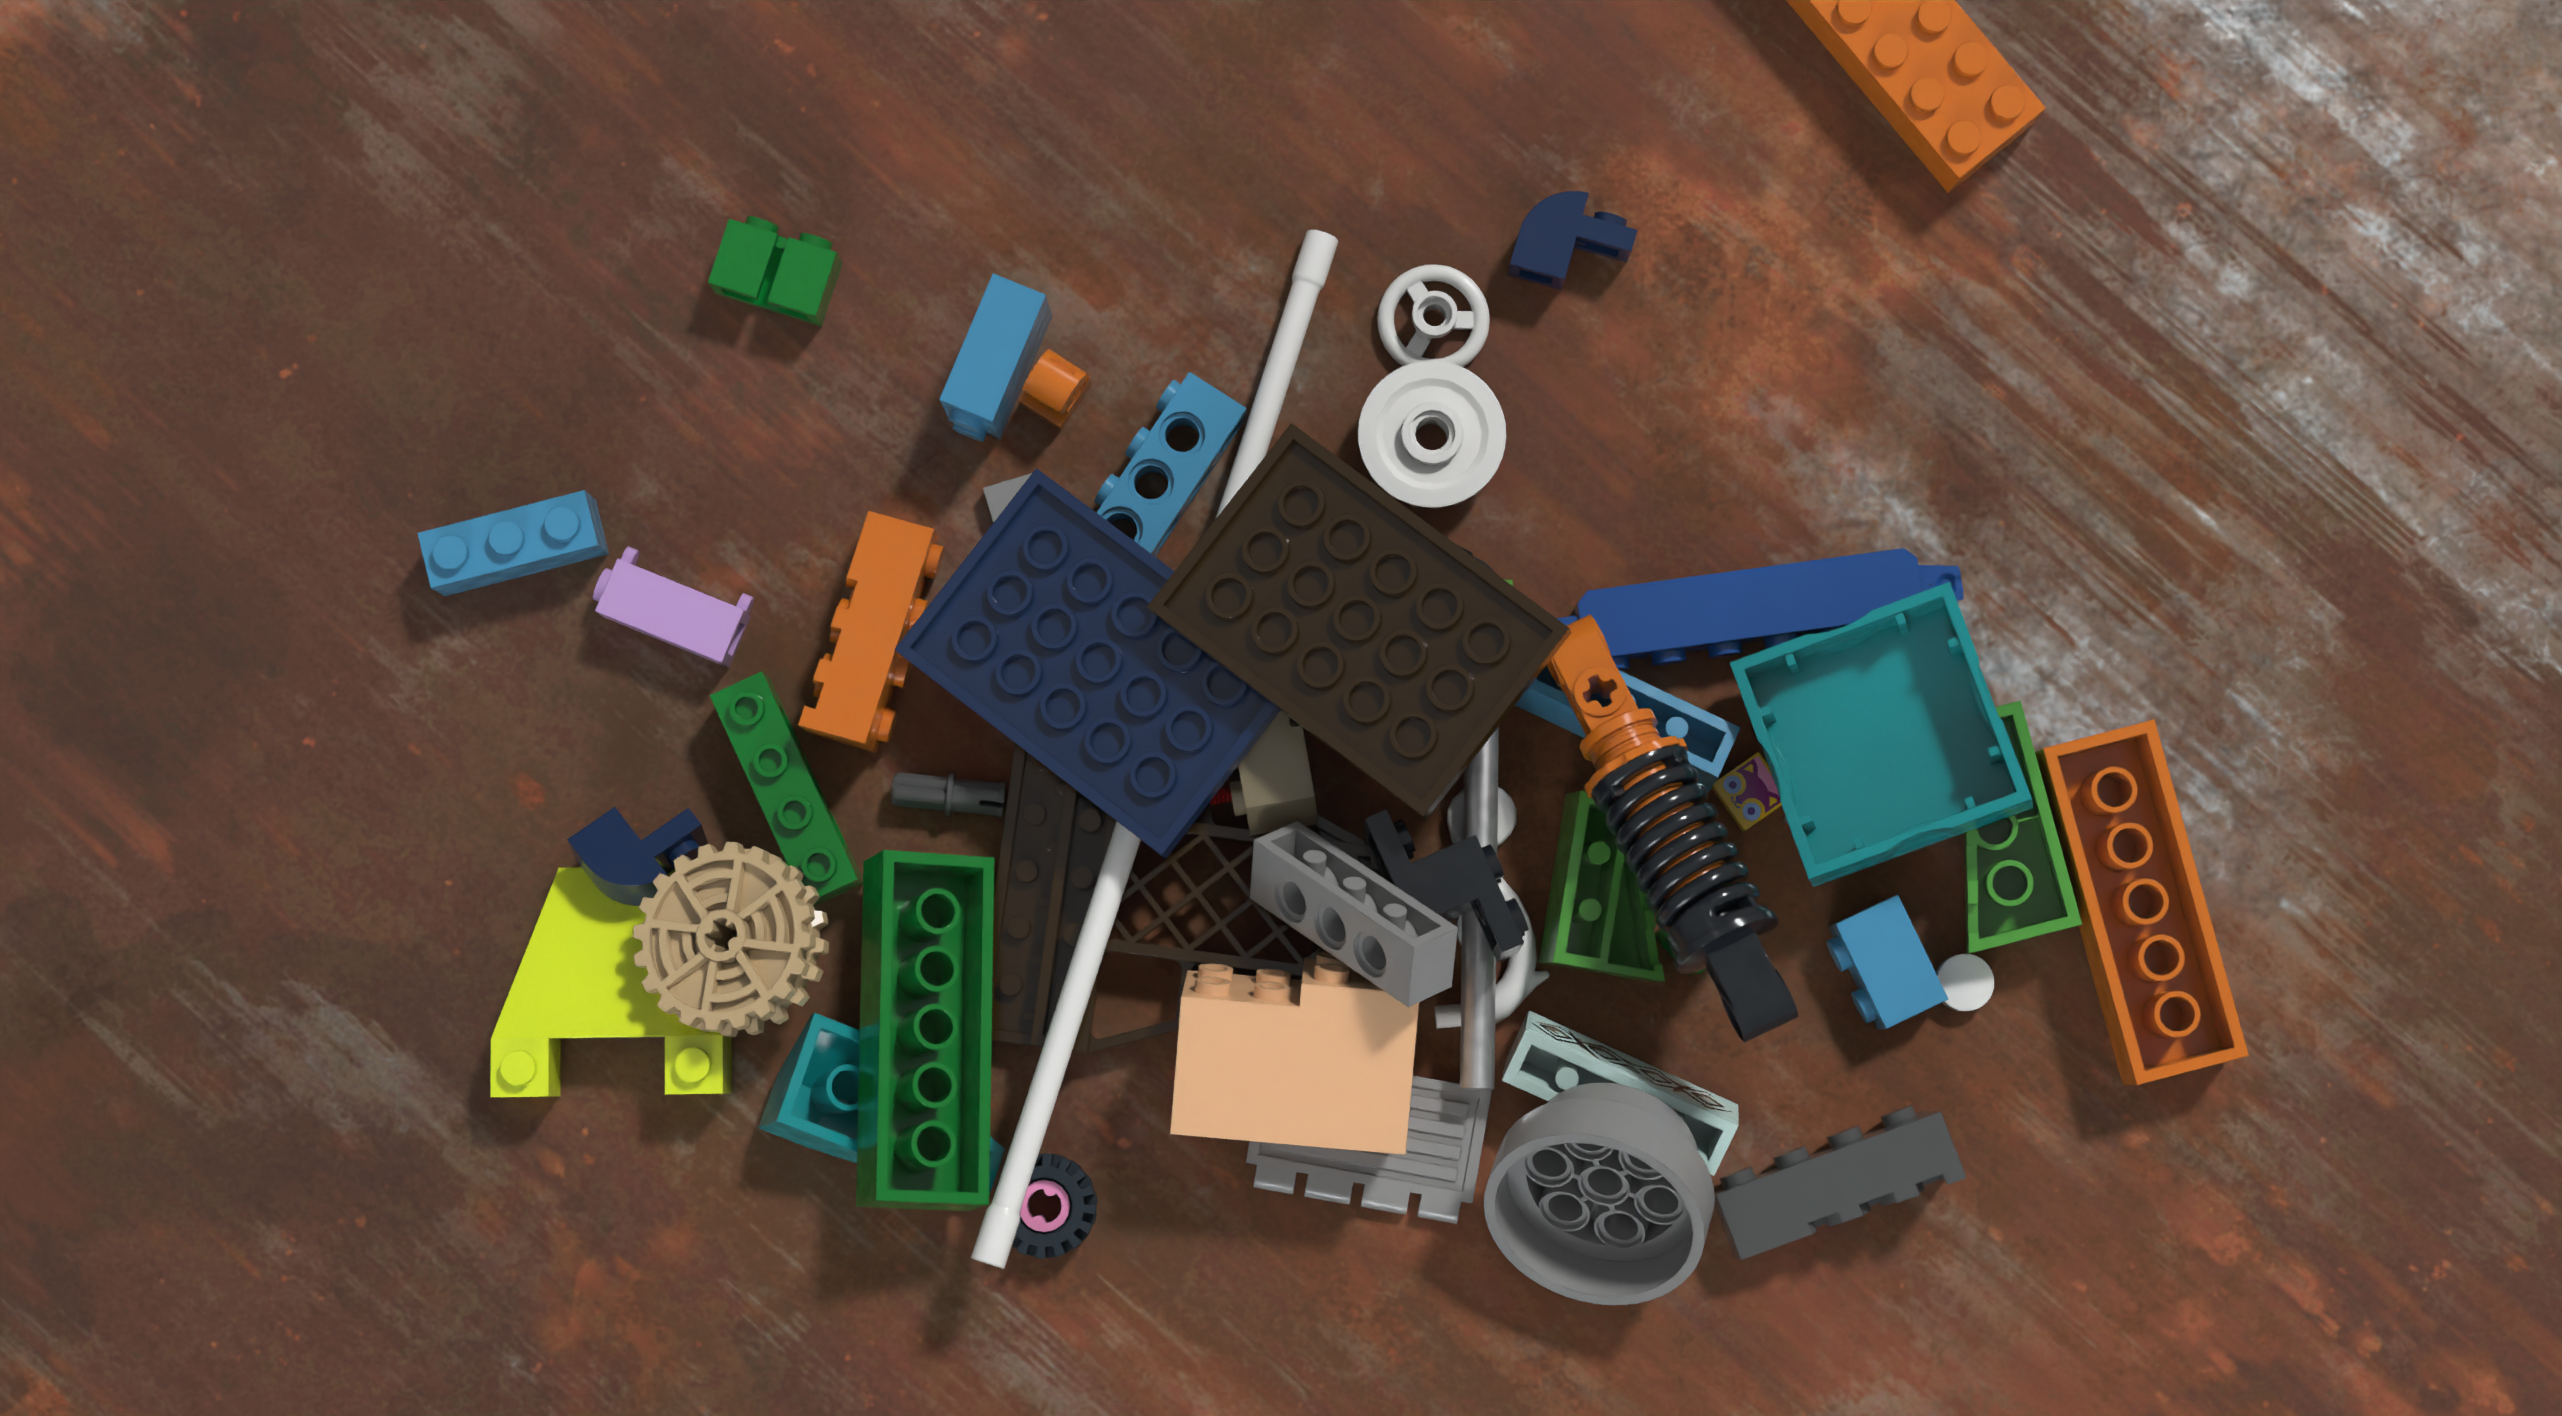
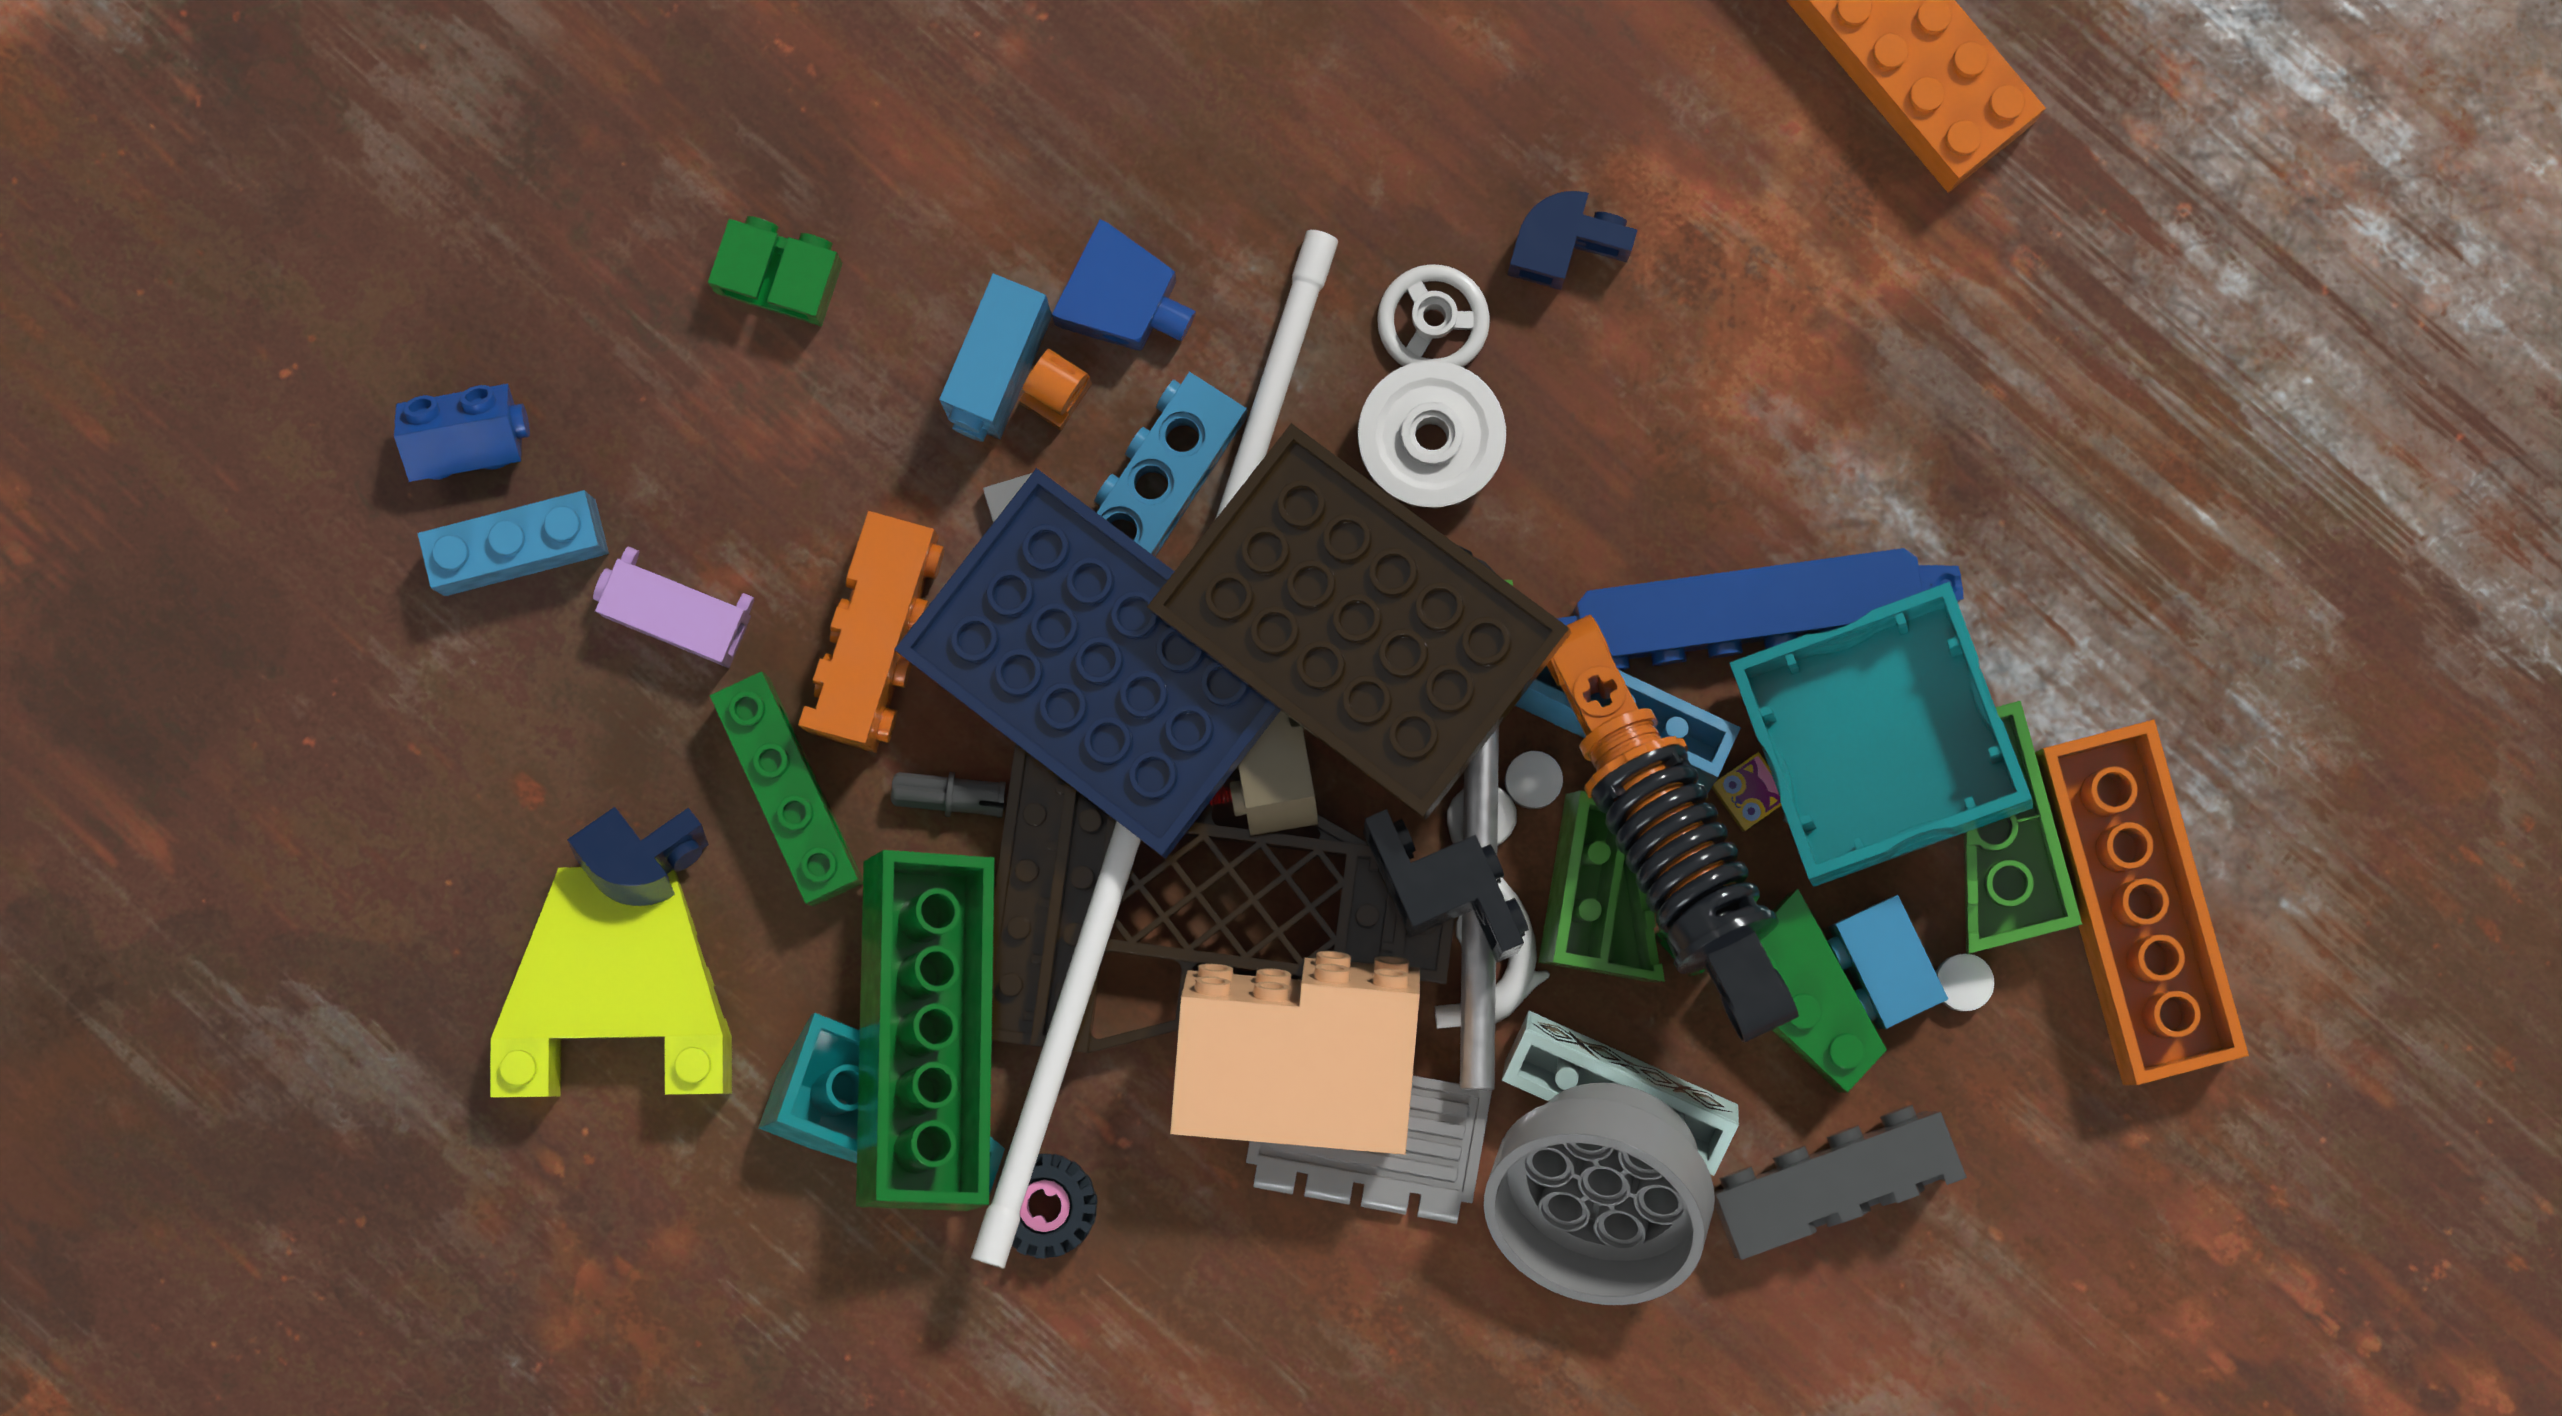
(460, 432): none -> blue brick
(697, 916): tan piece -> none
(1120, 293): none -> blue torso
(1353, 913): light grey brick -> none
(1533, 780): none -> white tile
(1832, 1024): none -> green wedge

